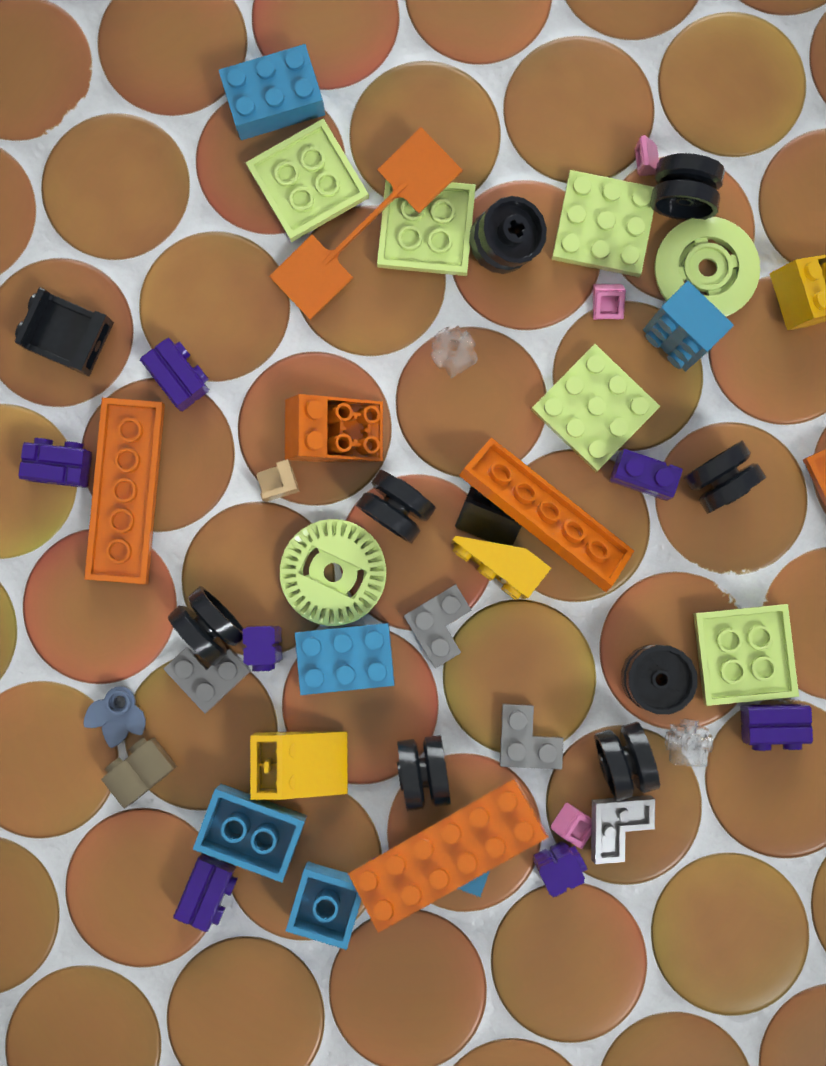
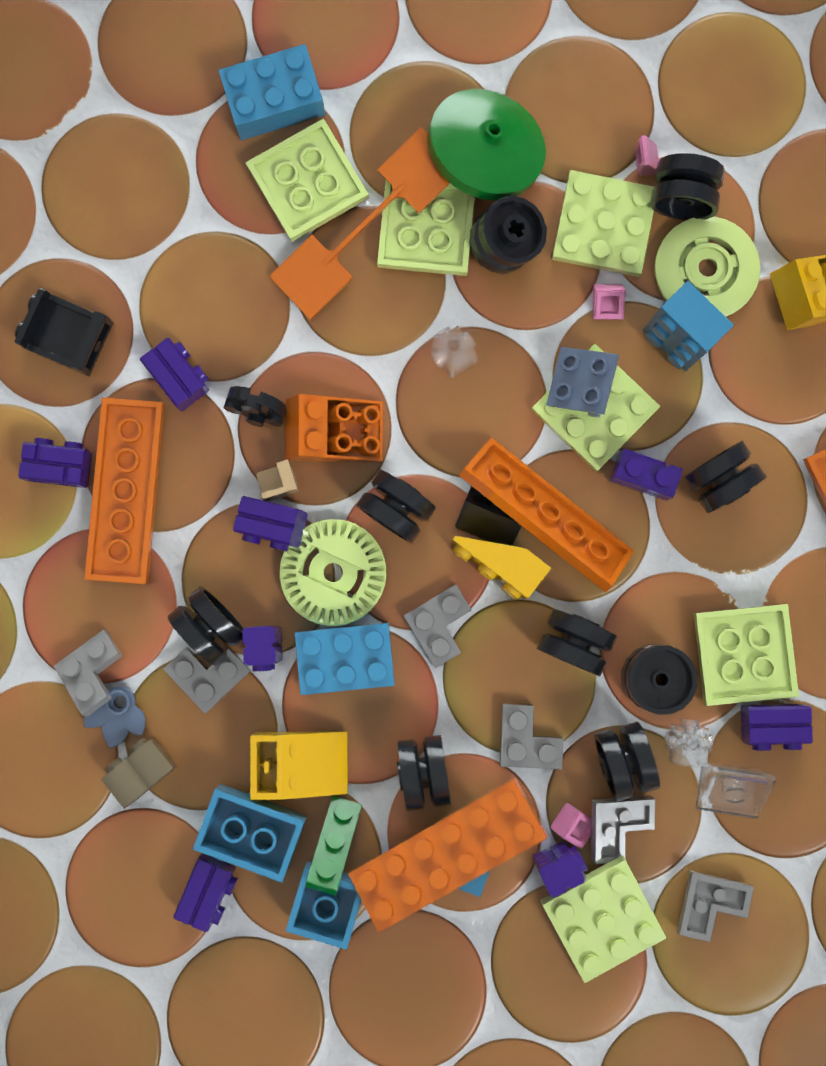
(81, 670): none -> light grey plate
(257, 409): none -> black plate
(270, 522): none -> dark purple brick
(333, 845): none -> plate
(486, 144): none -> green dish
(577, 641): none -> black wheel
(583, 380): none -> sand blue hinge
(604, 919): none -> yellowish green plate
(706, 896): none -> light grey plate
(733, 789): none -> clear slope

